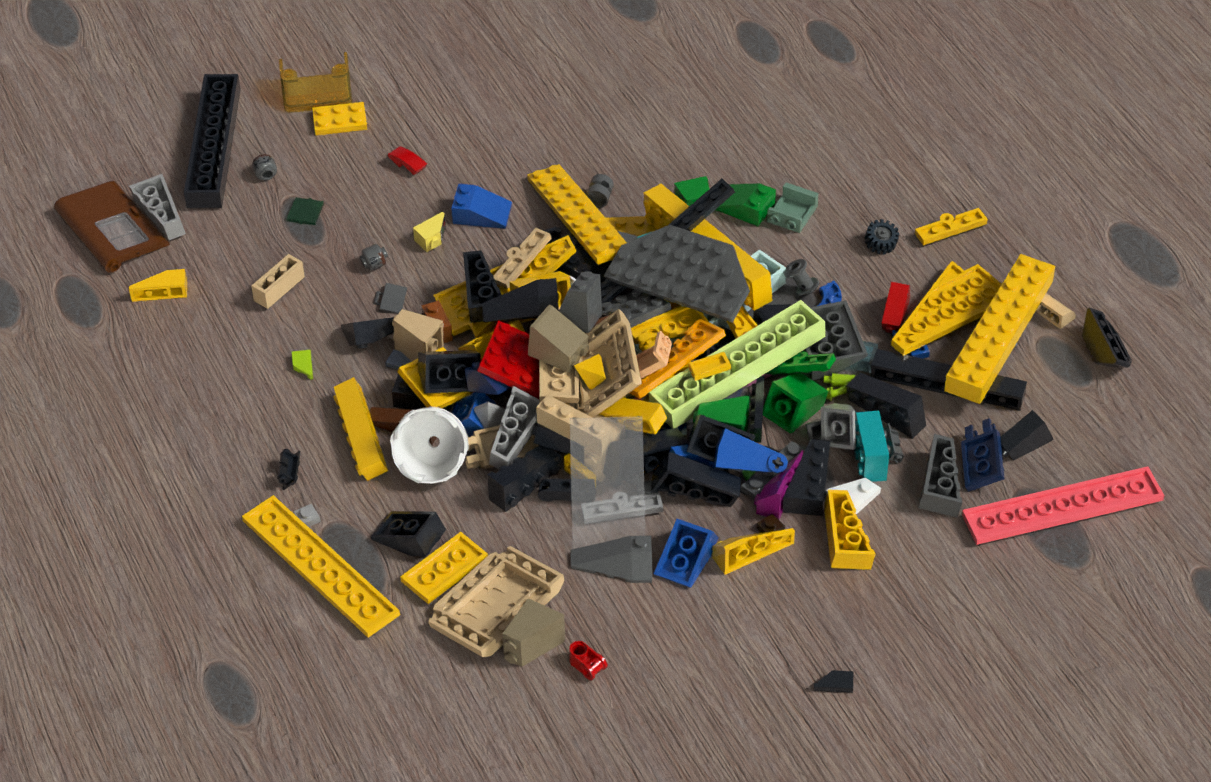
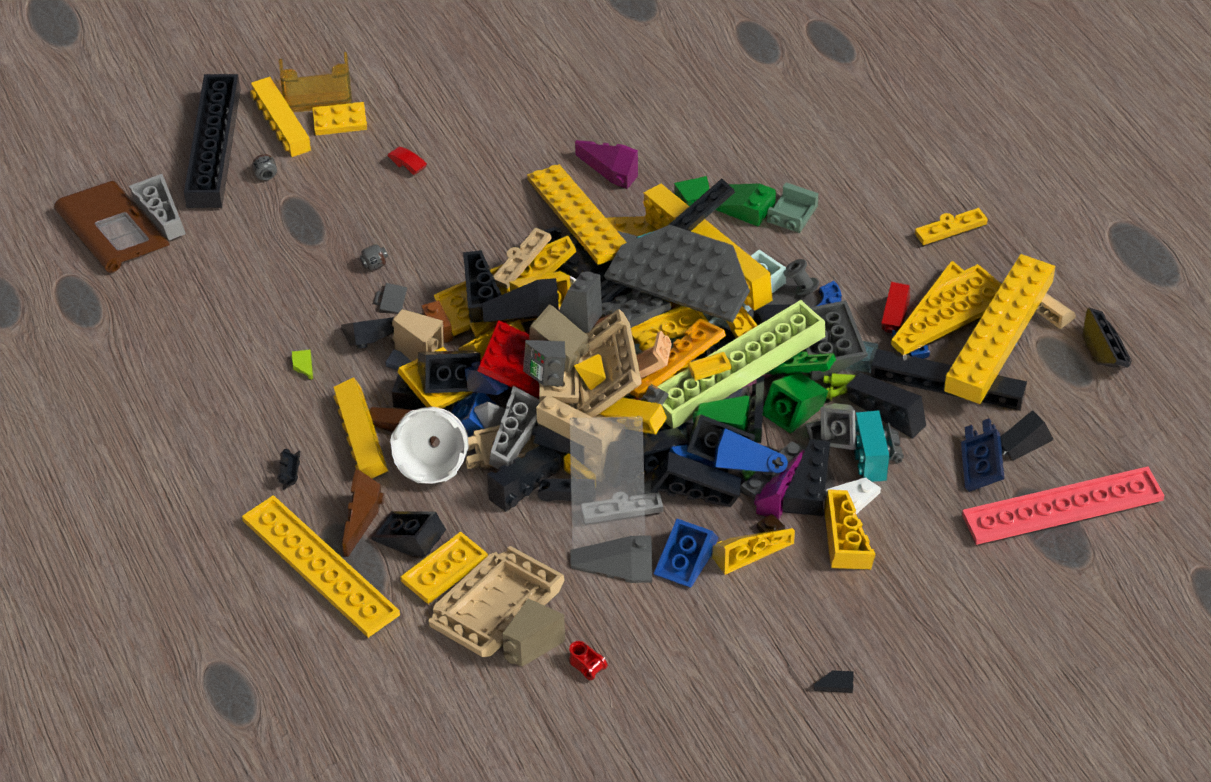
(164, 285): yellow slope -> none
(278, 281): tan brick -> none
(280, 117): none -> yellow brick
(305, 211): clear green piece -> none
(308, 515): light grey plate -> none
(362, 510): none -> reddish brown wedge
(430, 232): light yellow slope -> none
(479, 207): blue slope -> none
(545, 361): none -> dark grey slope
(600, 190): dark grey wheel -> none
(614, 163): none -> magenta wedge
(655, 395): none -> dark grey tile
(881, 236): black wheel -> none
(940, 483): dark grey wedge -> none

